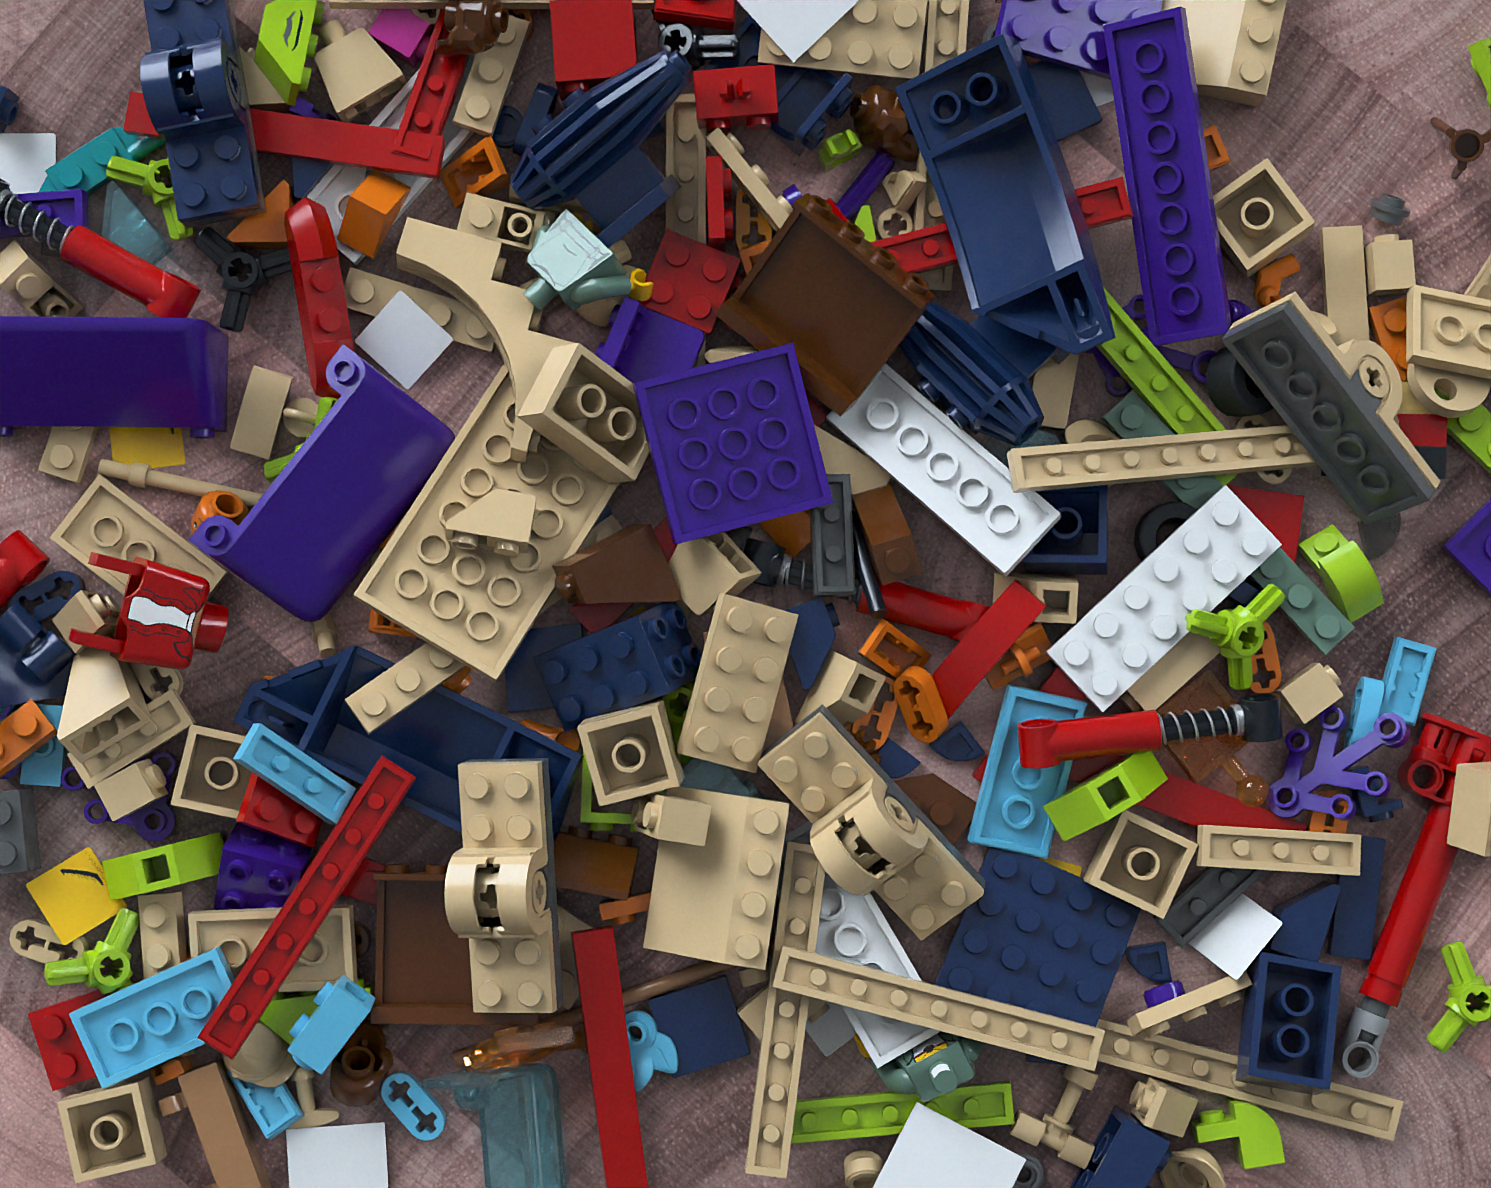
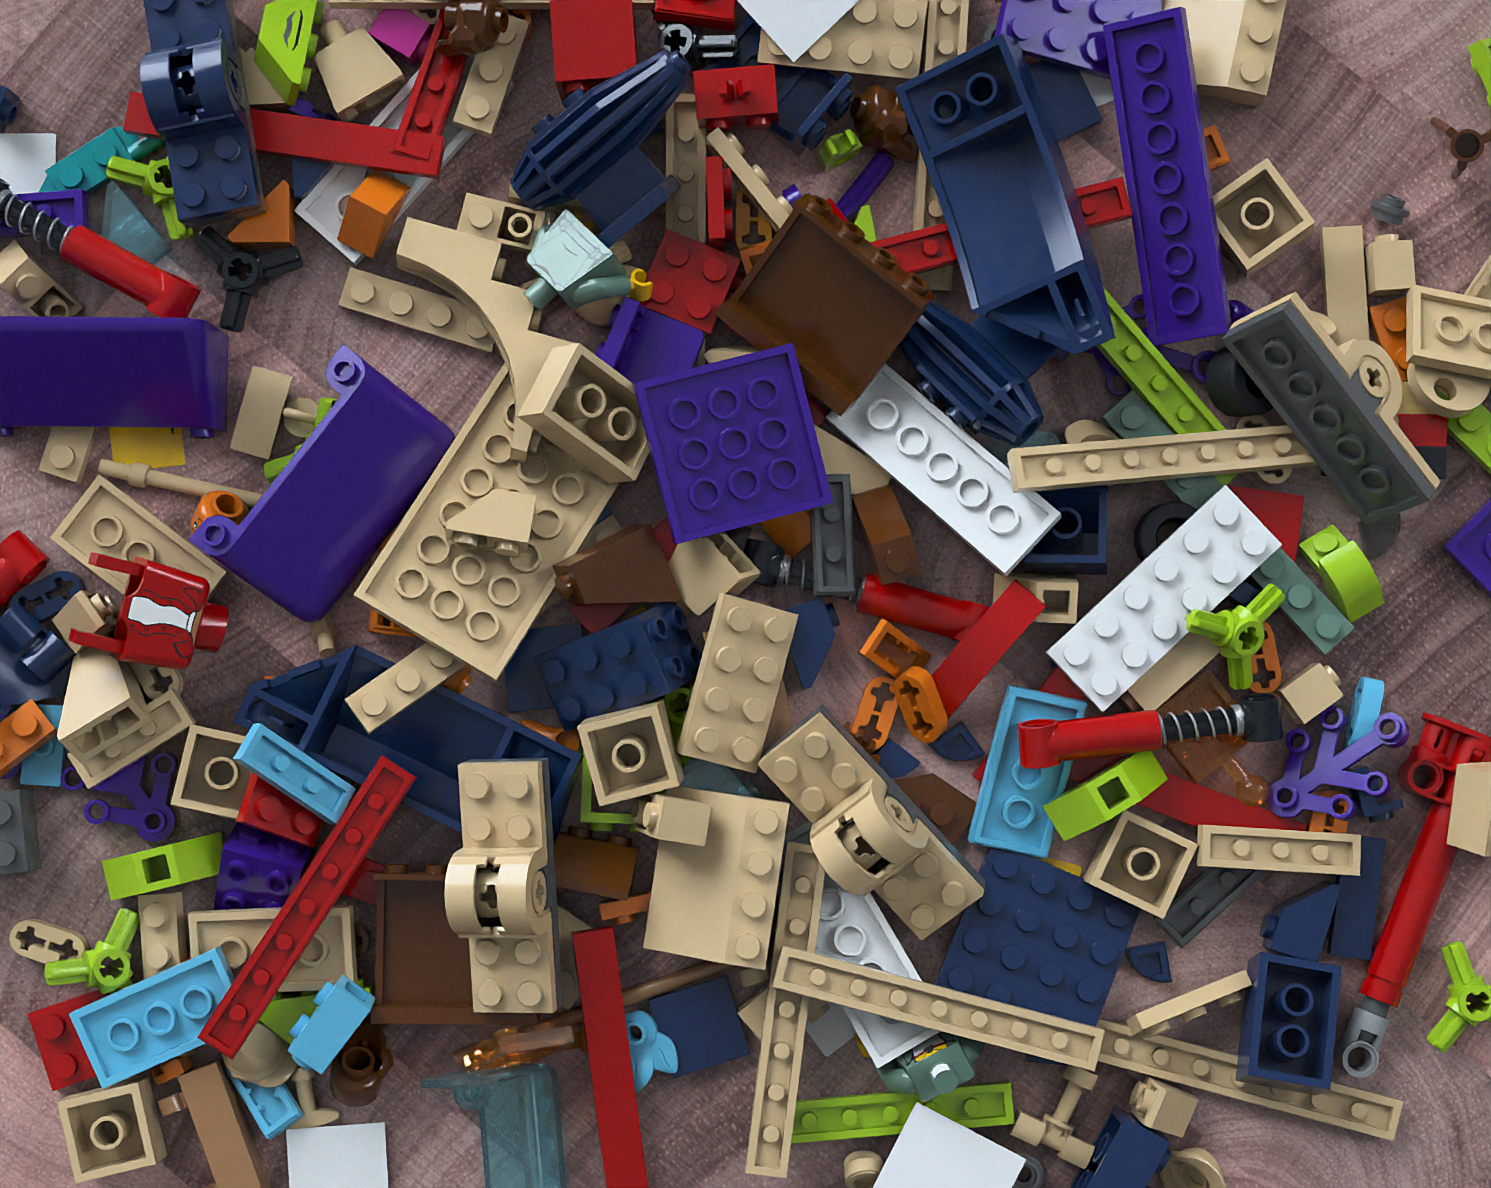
(74, 896): yellow sticker -> none
(132, 789): tan brick -> none
(317, 289): red brick -> none
(404, 339): white sticker -> none
(405, 1111): medium azure beam -> none
(475, 172): orange slope -> none
(507, 127): dark blue tile -> none
(541, 104): dark blue beam -> none
(843, 689): tan slope -> none
(866, 573): black bar -> none
(885, 218): tan bush -> none
(903, 187): tan tile -> none
(1021, 657): orange hips -> none
(1054, 390): tan tile -> none
(1163, 993): dark purple tile -> none
(1236, 936): white sticker -> none
(1252, 1129): lime brick -> none
(1270, 277): orange arm -> none
(1406, 678): medium azure plate -> none

